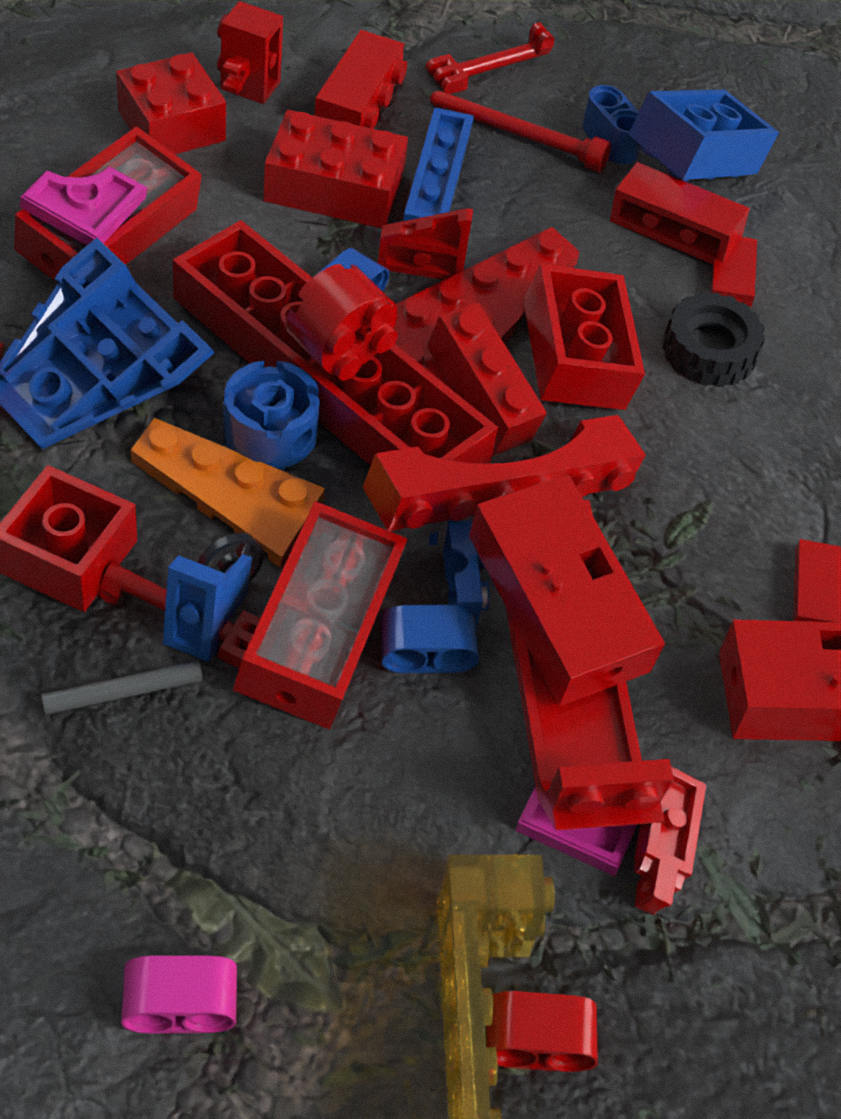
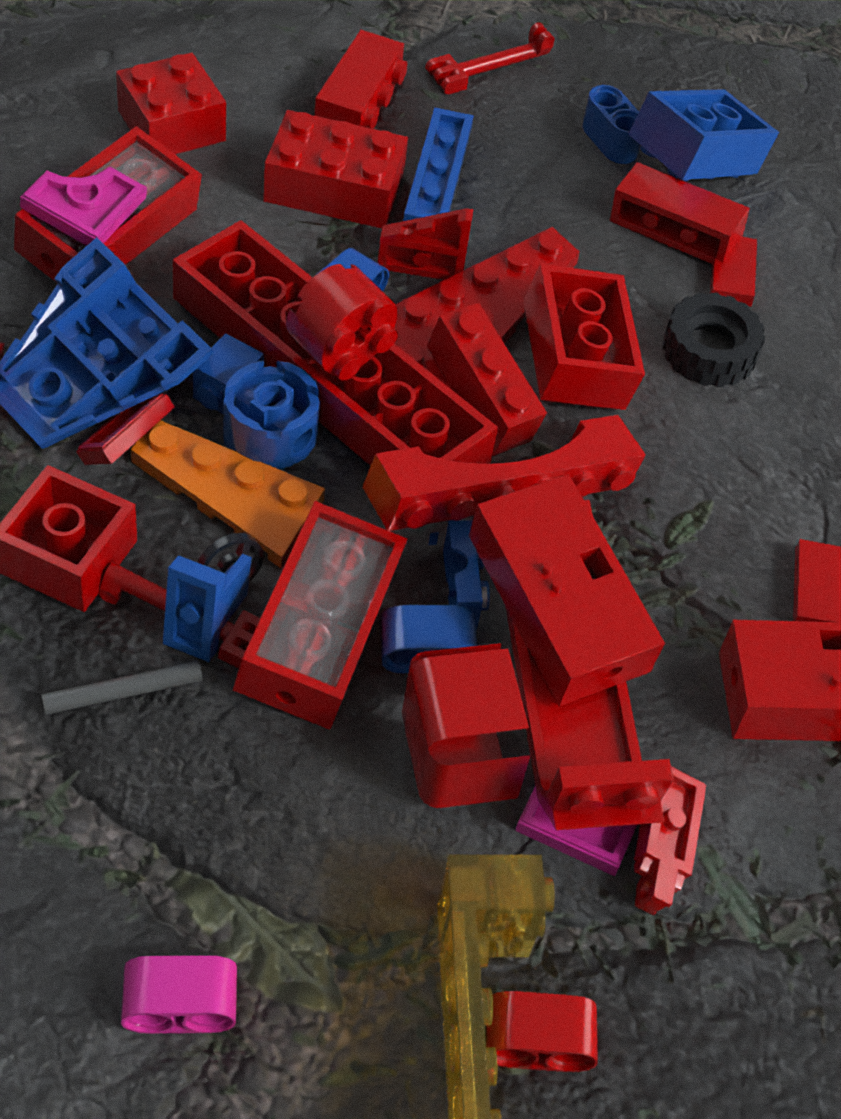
(124, 430): none -> red tile
(213, 374): none -> blue brick
(250, 52): red brick -> none
(451, 722): none -> red piece
(590, 152): red piece -> none

